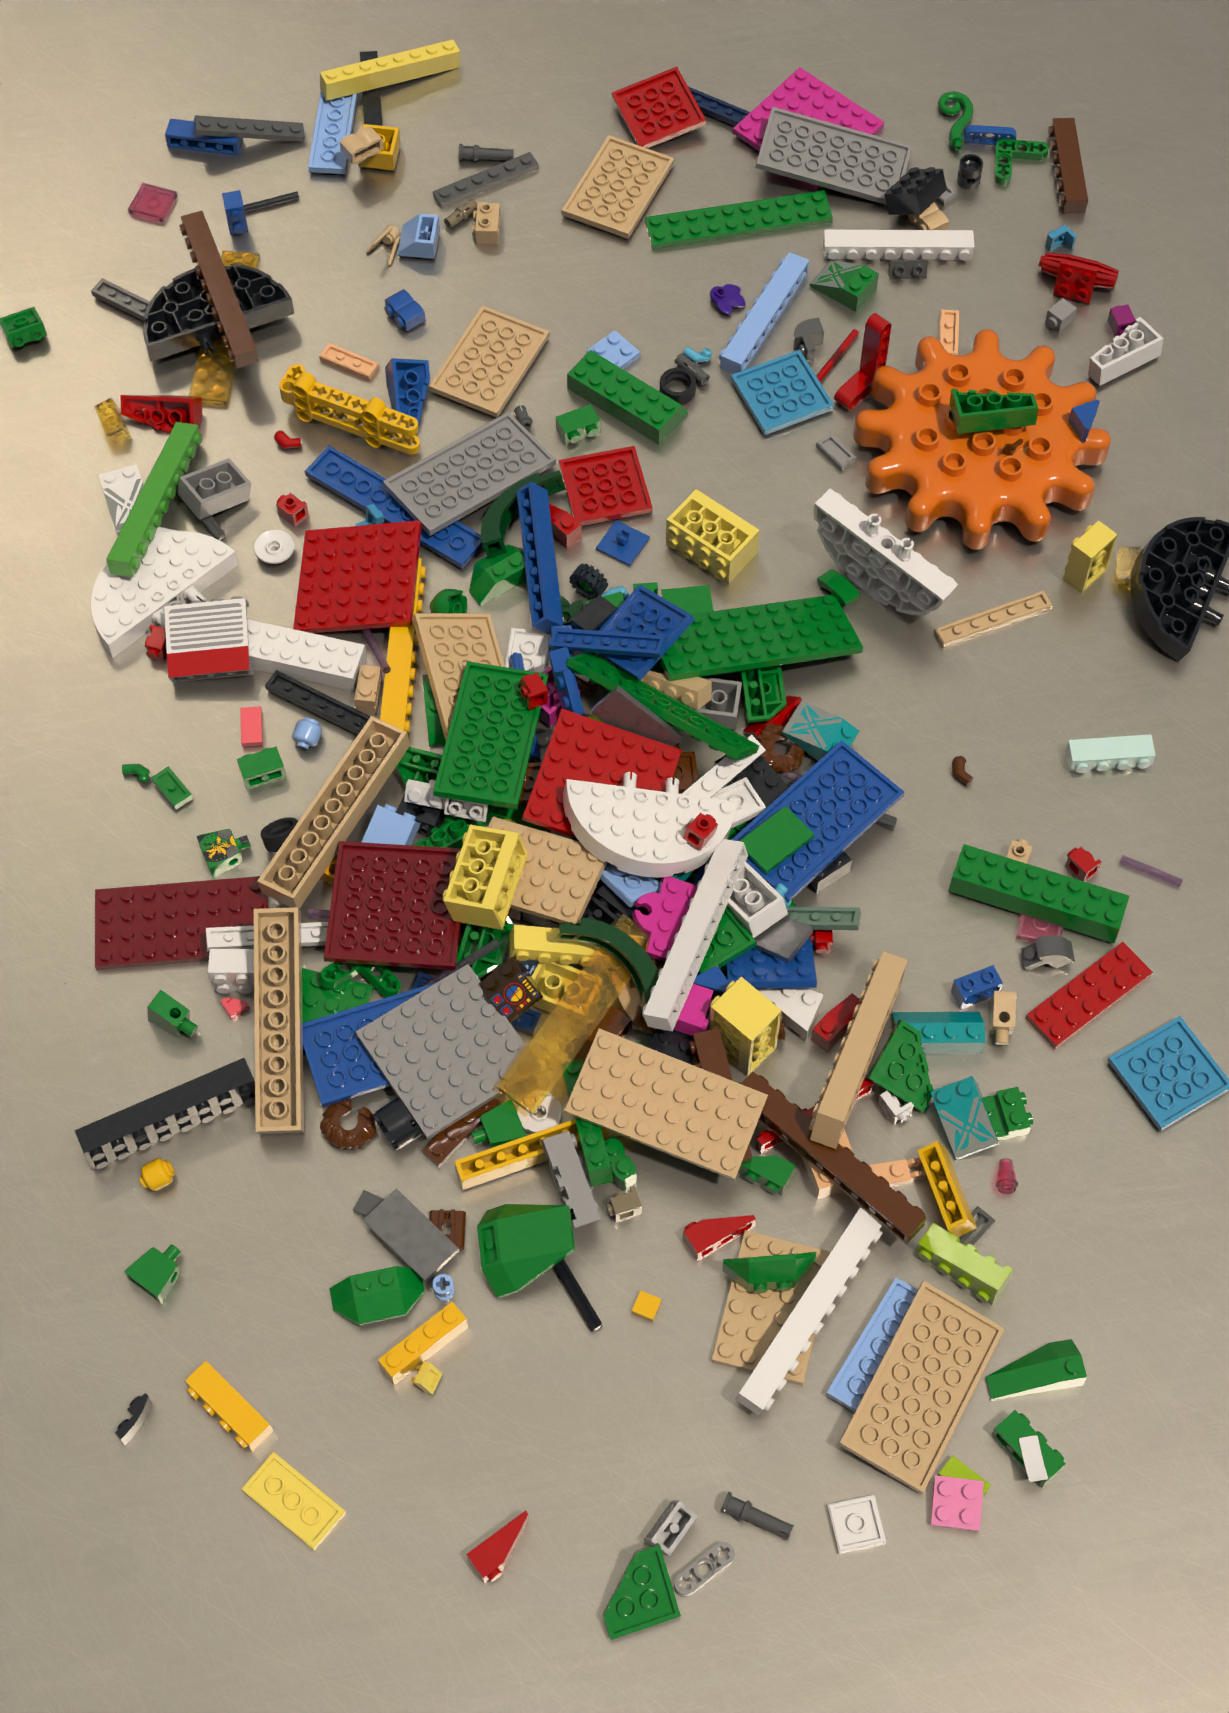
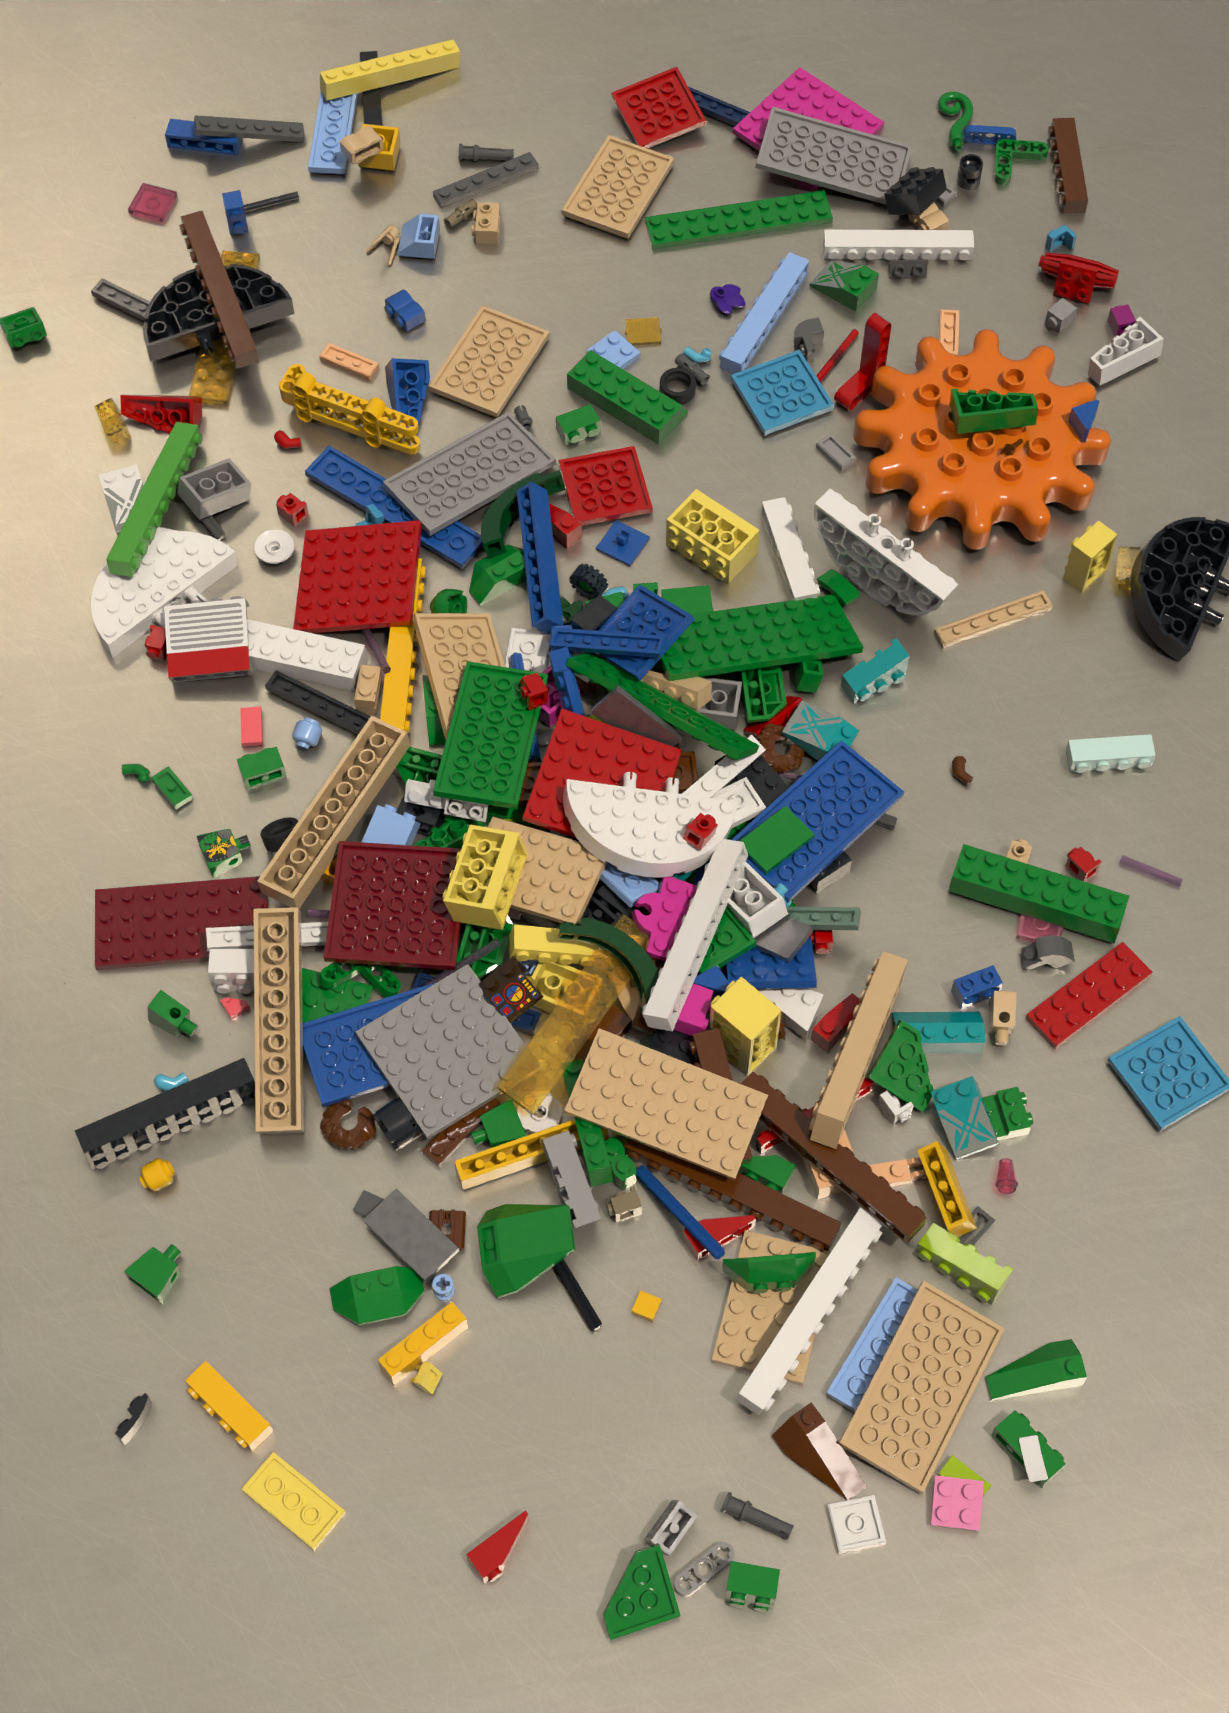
(166, 1083): none -> medium azure arm
(643, 331): none -> clear yellow piece
(680, 1212): none -> blue axle
(743, 1195): none -> reddish brown brick
(752, 1586): none -> green brick
(788, 549): none -> white brick
(808, 676): none -> green brick
(814, 1447): none -> reddish brown wedge
(877, 674): none -> teal wedge

